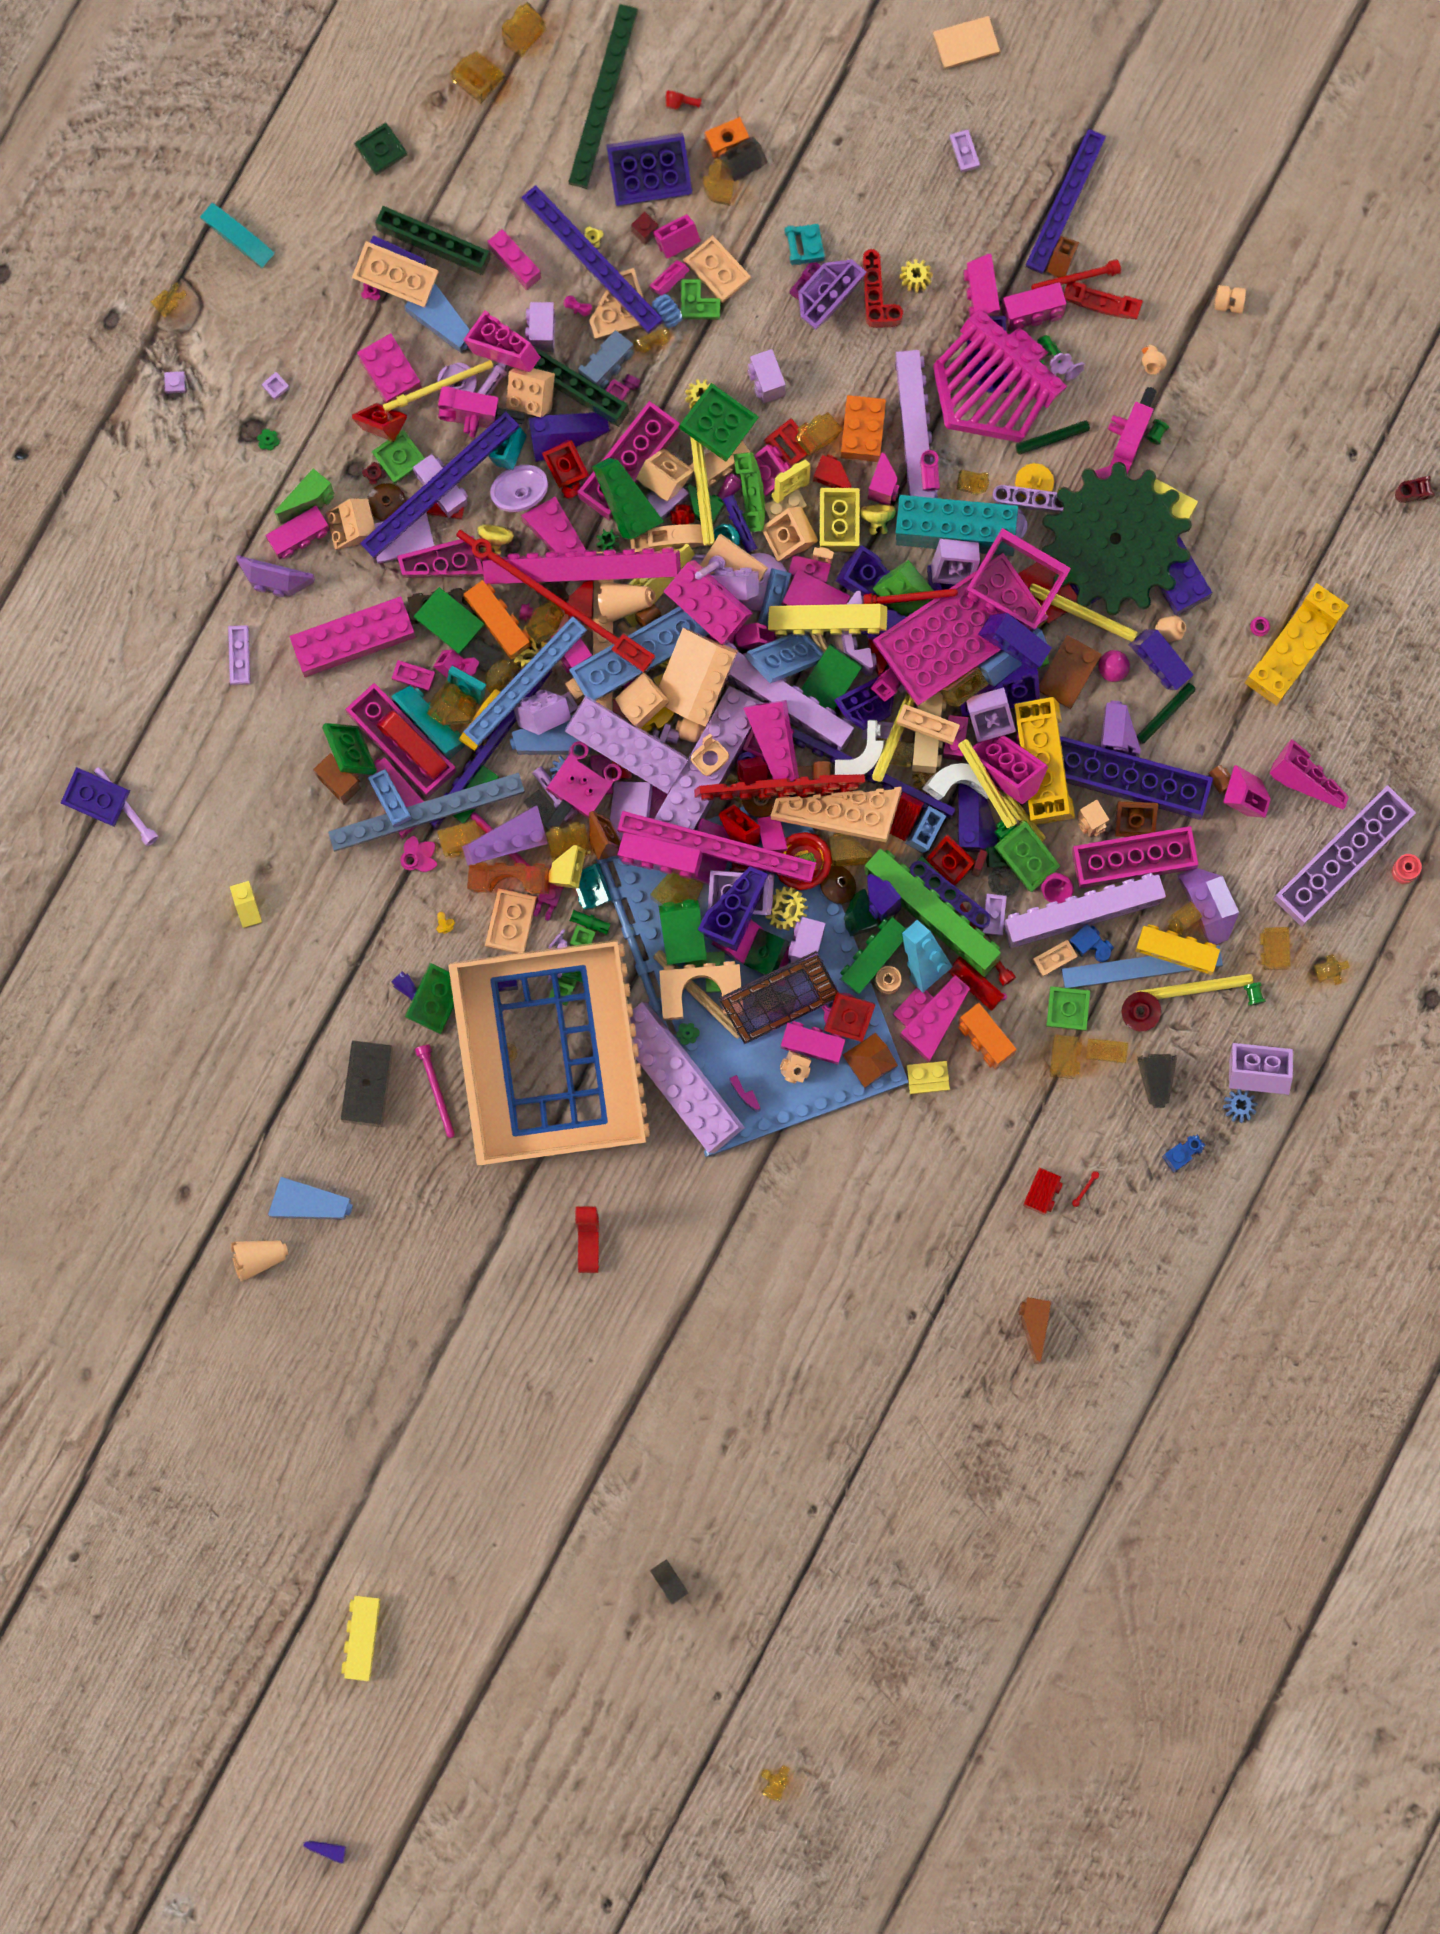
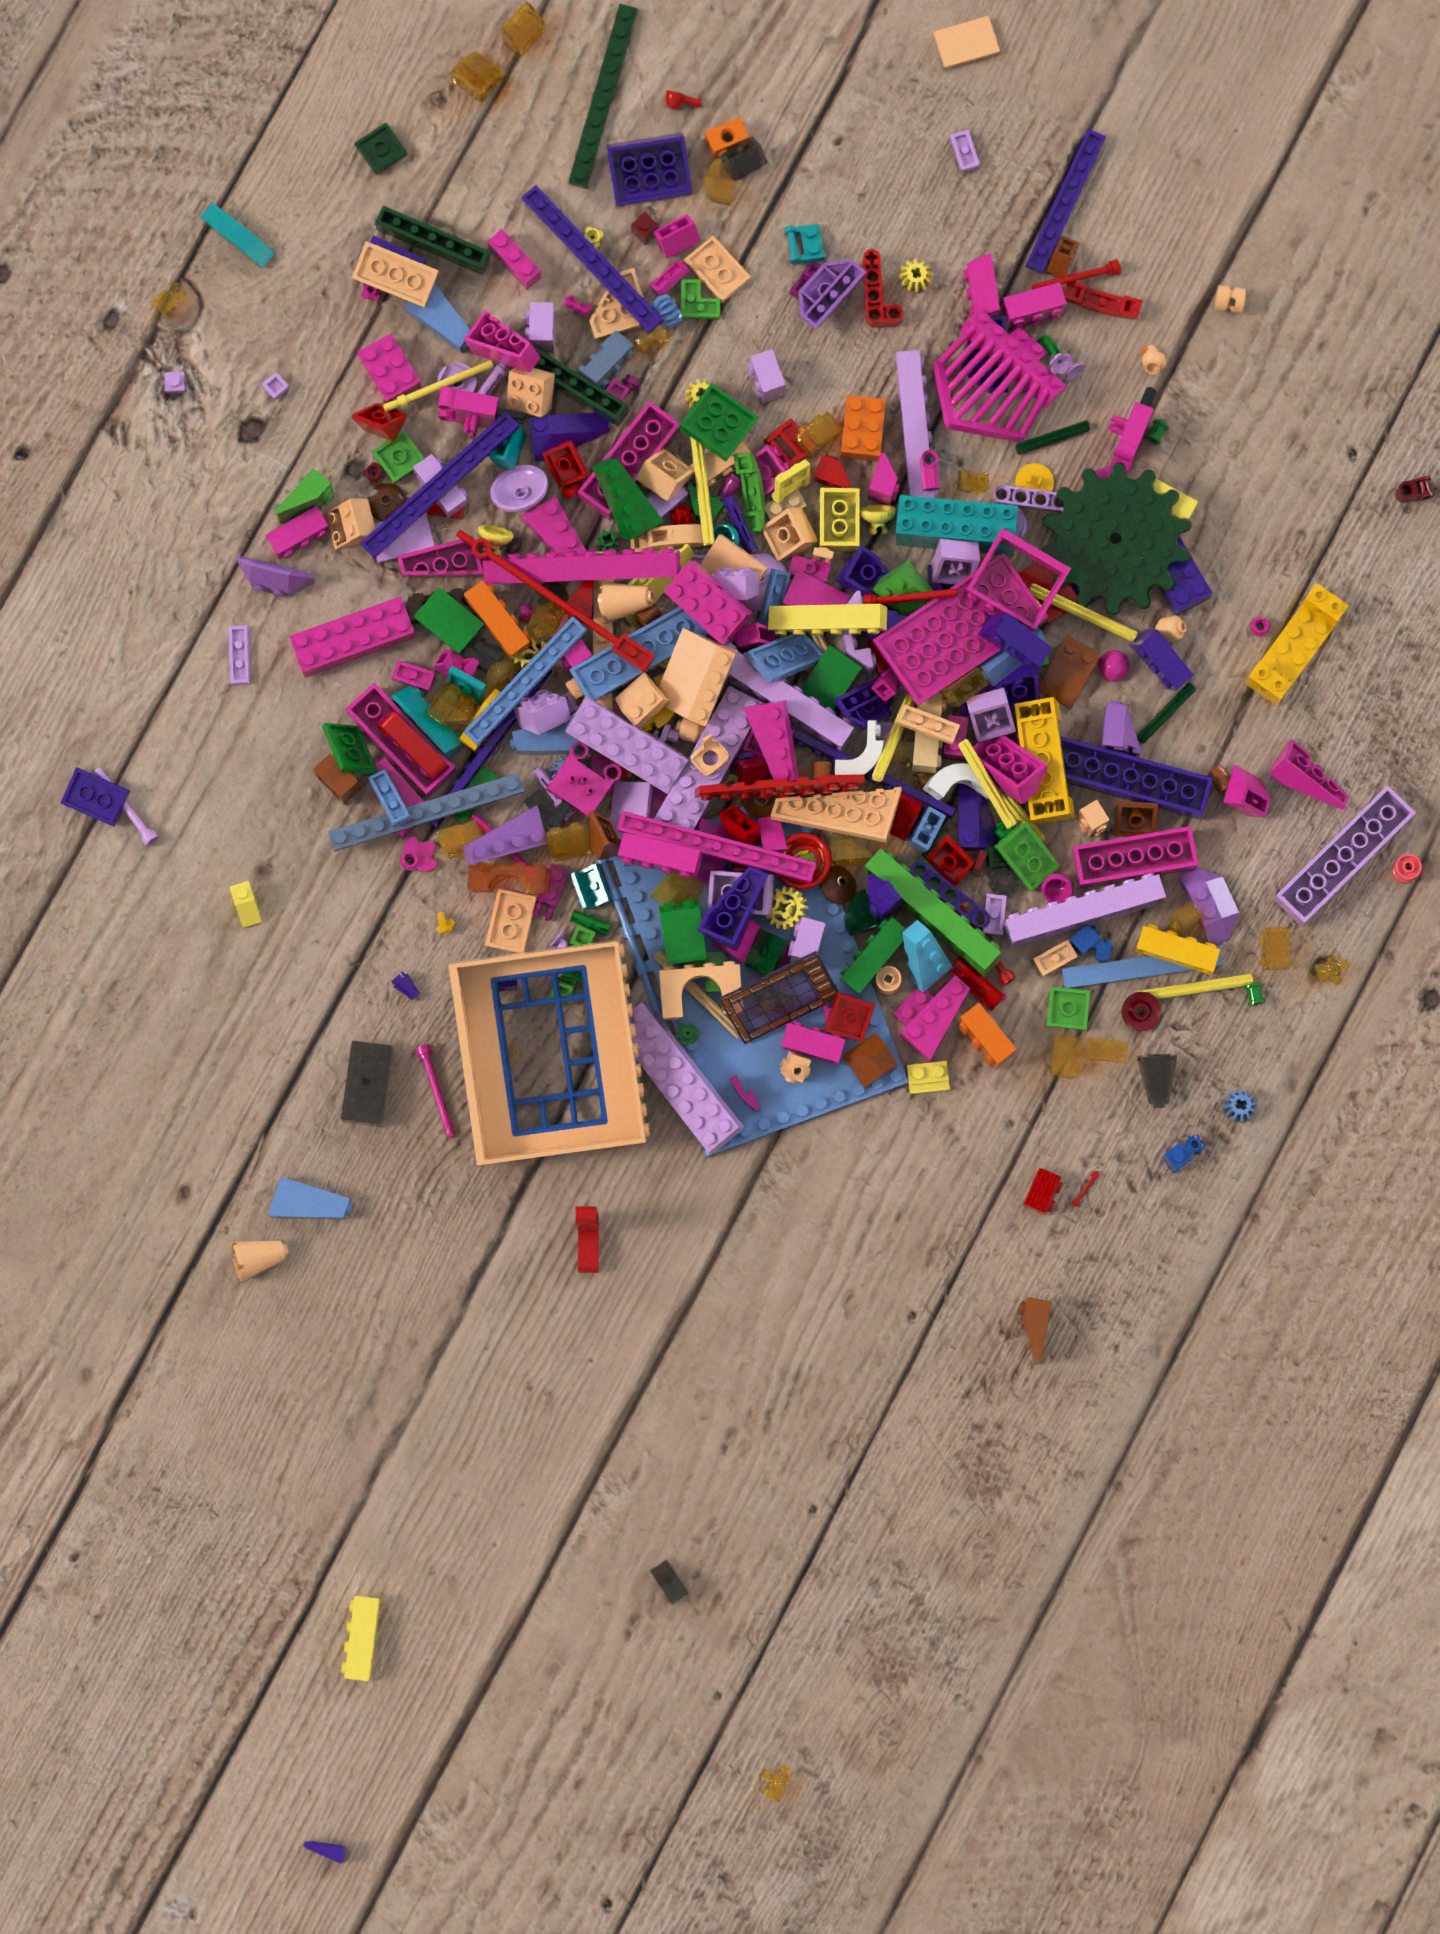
(269, 444): green plant -> none
(432, 1000): green tile -> none
(568, 868): light yellow slope -> none
(715, 563): lavender piece -> none
(1260, 1068): lavender brick -> none

